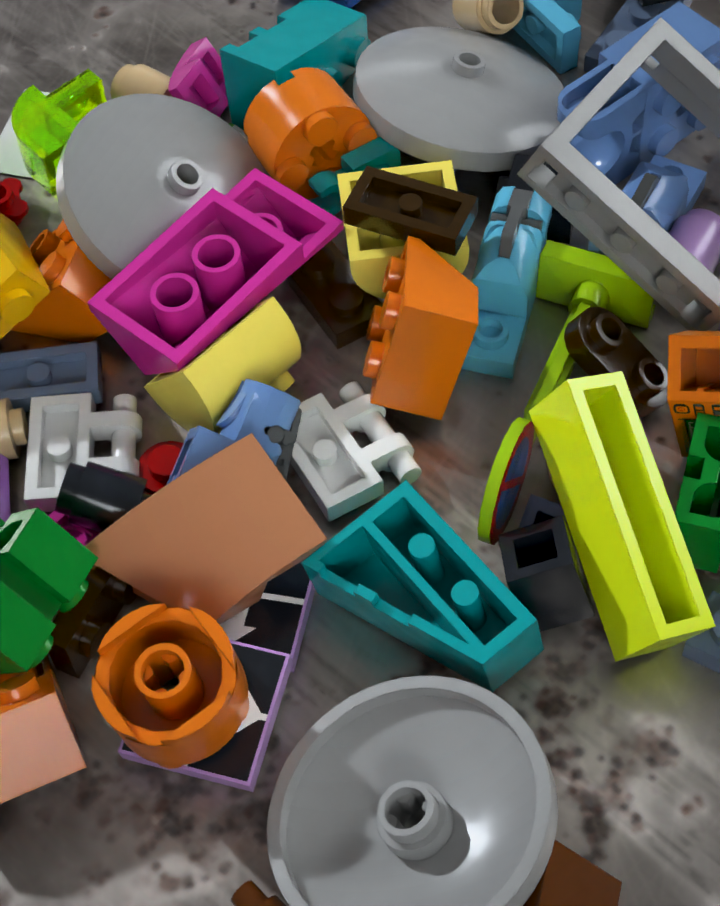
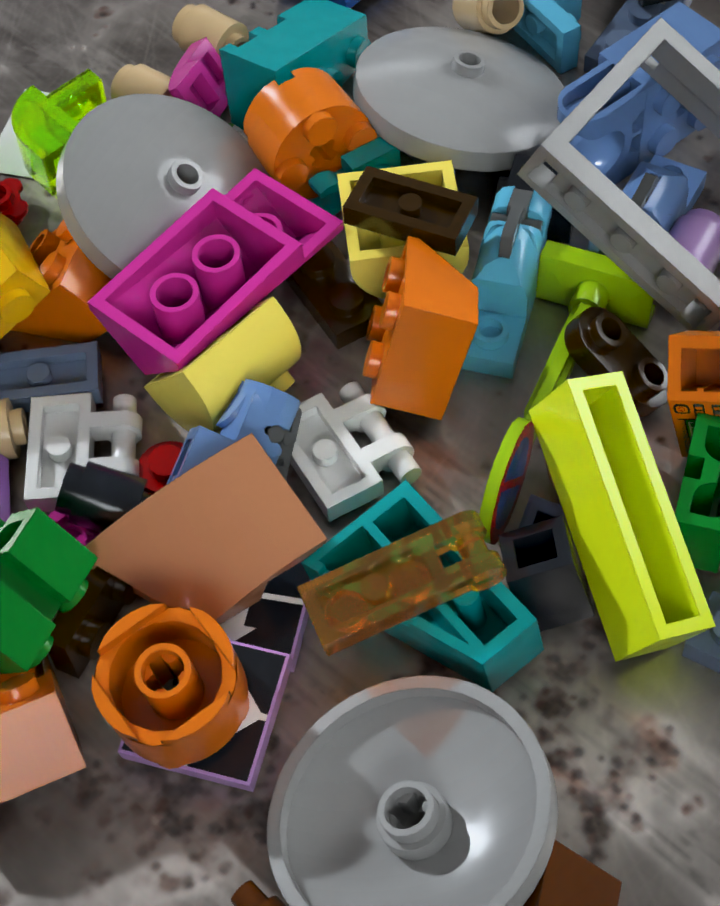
(202, 21): none -> tan brick
(400, 581): none -> clear orange plate

